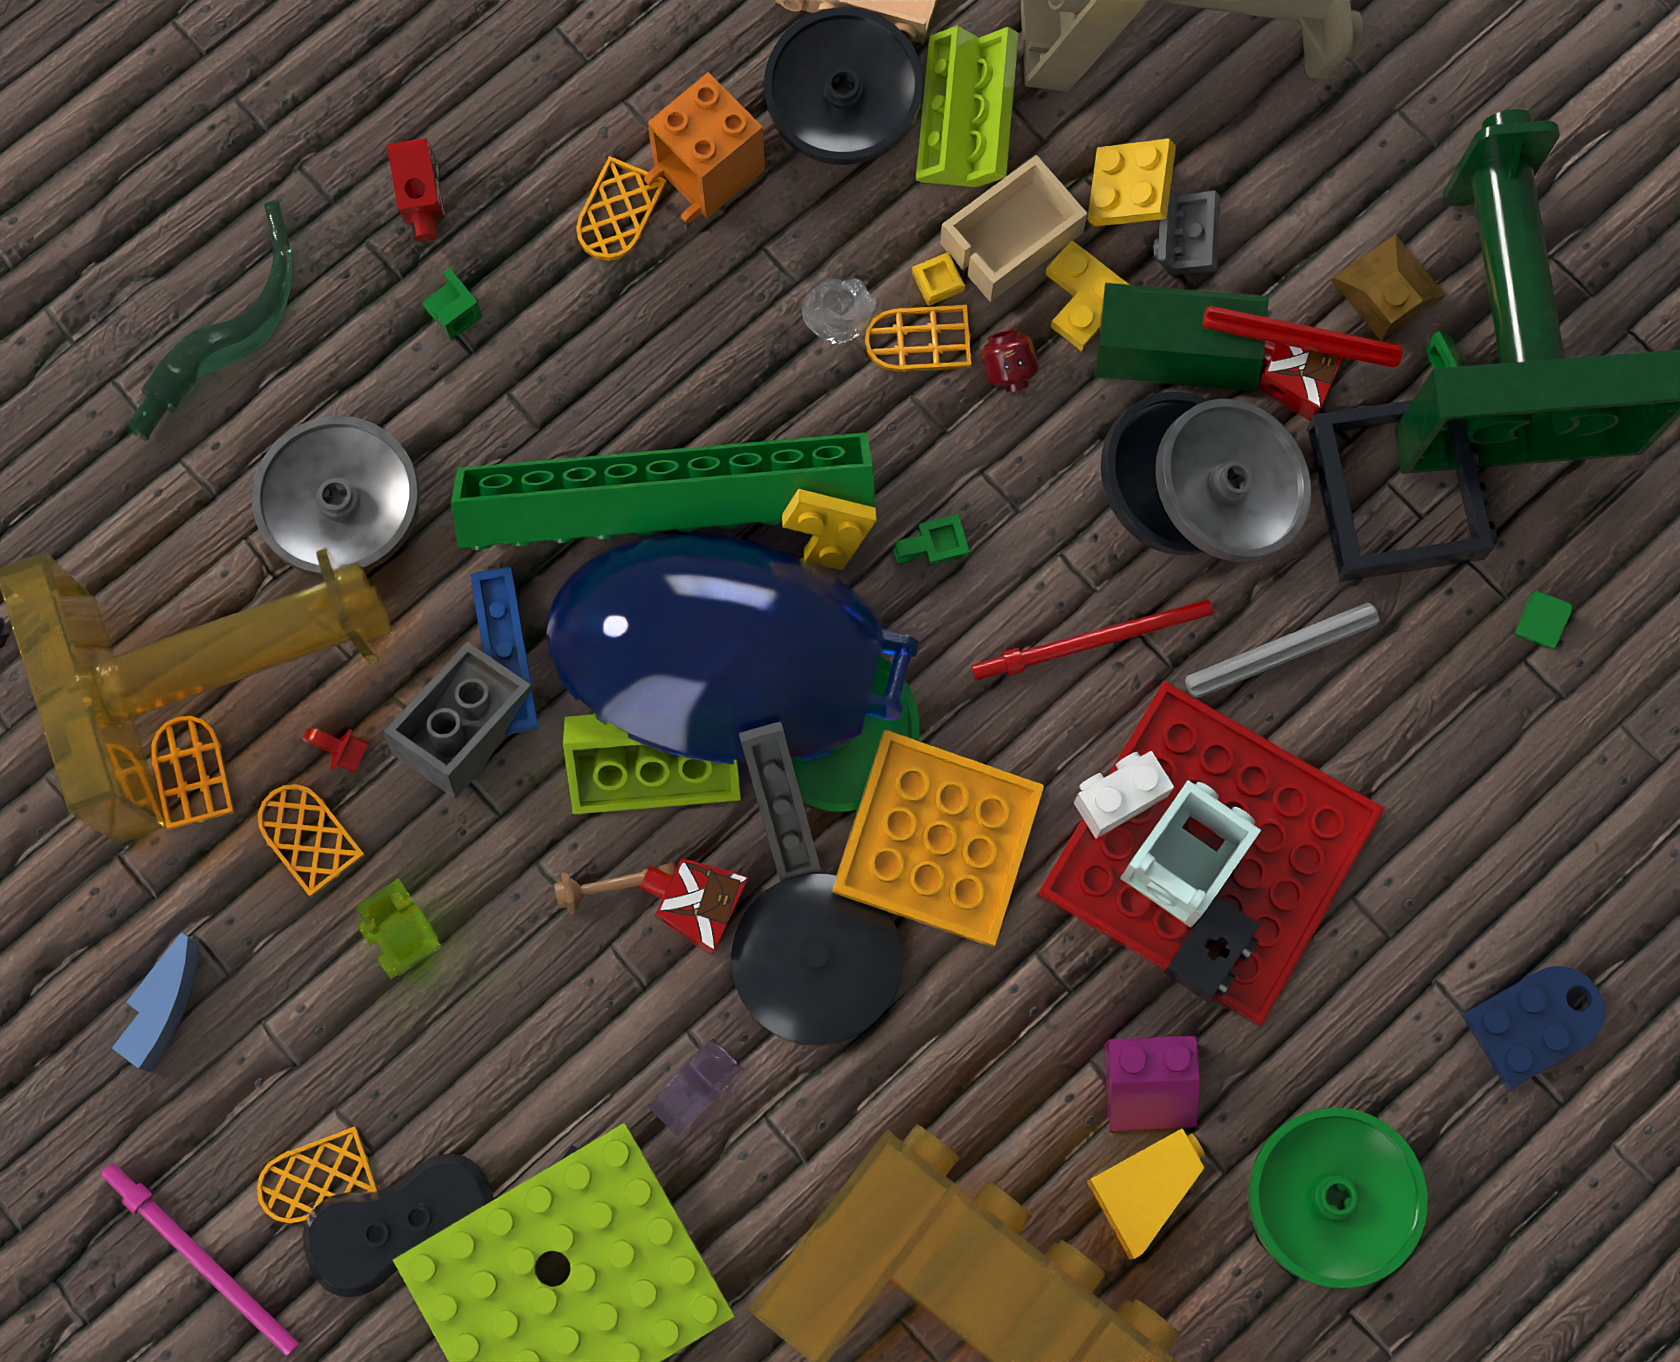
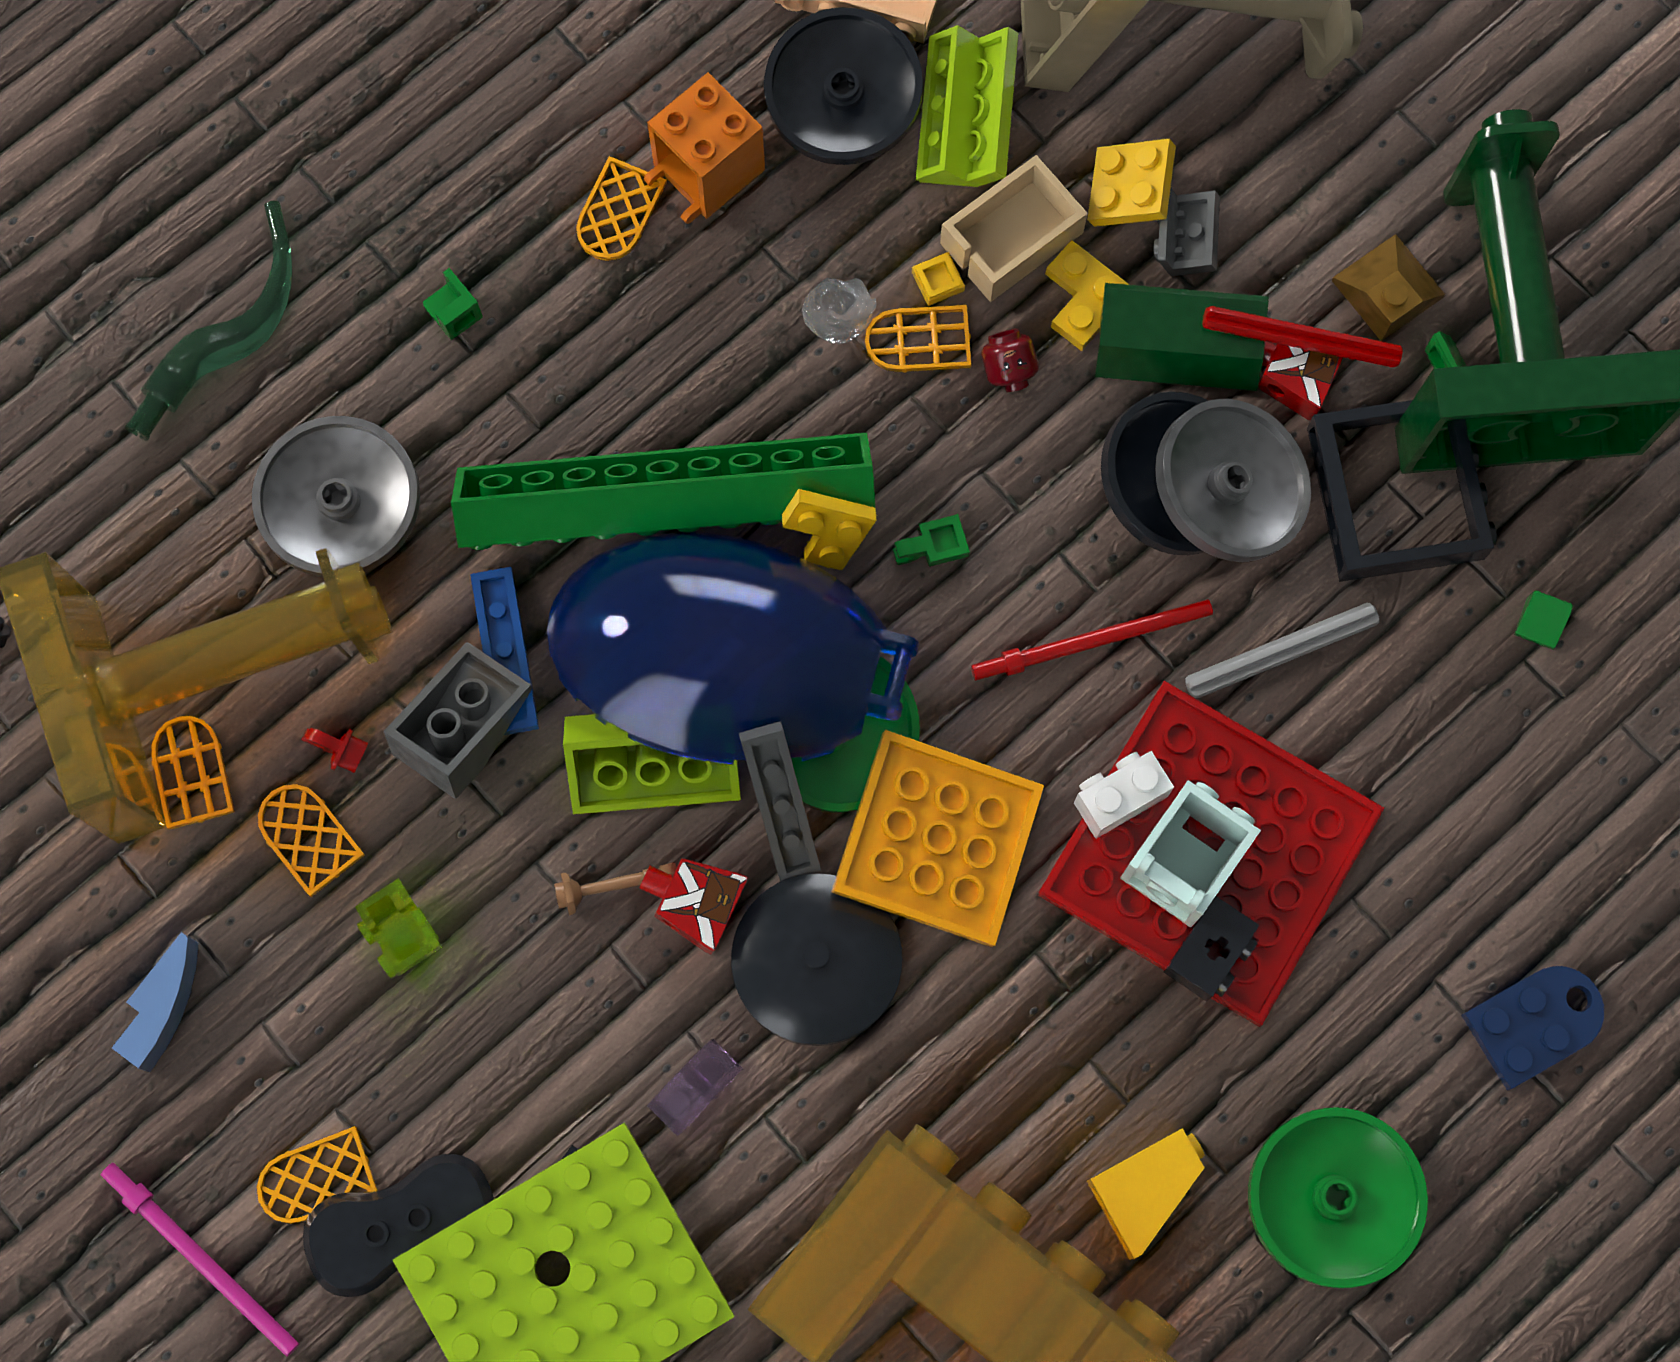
(416, 176): red torso -> none
(1152, 1083): magenta slope -> none

